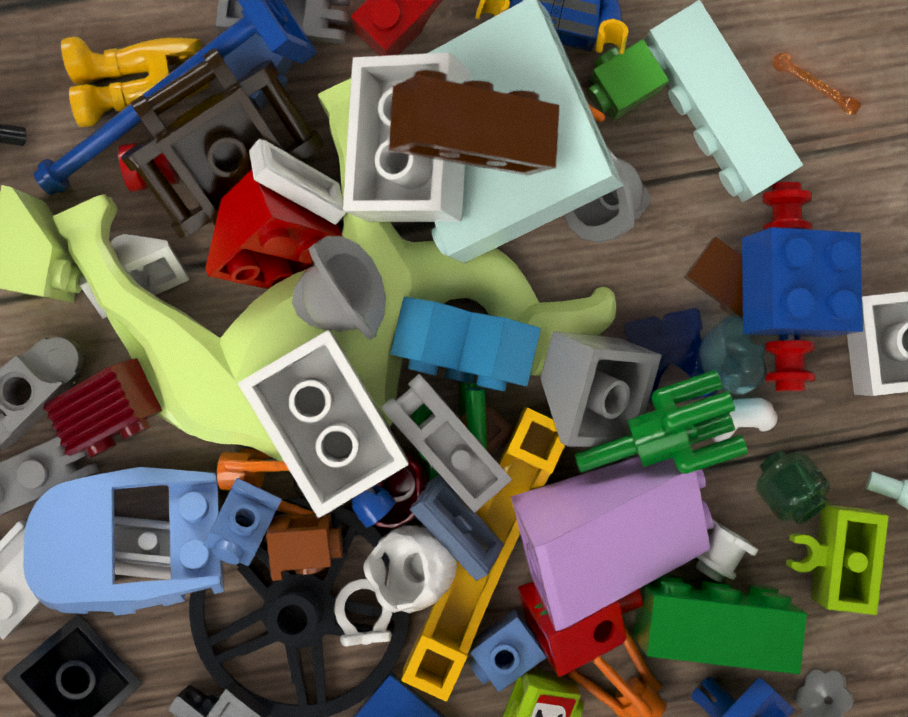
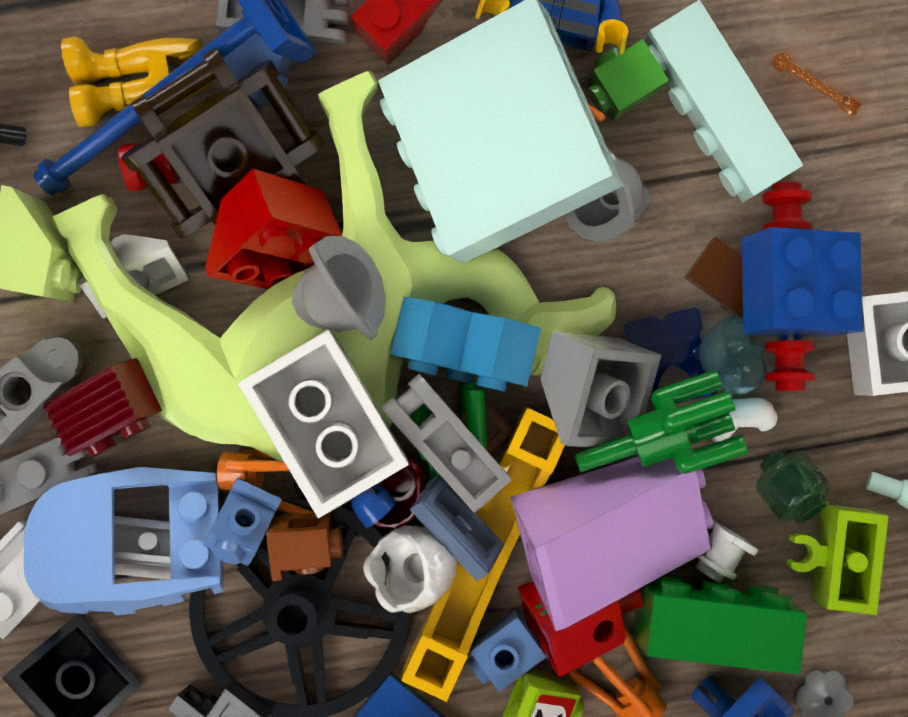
(296, 181): white tile -> none
(352, 636): white piece -> none
(389, 183): white brick -> none
(473, 124): reddish brown brick -> none

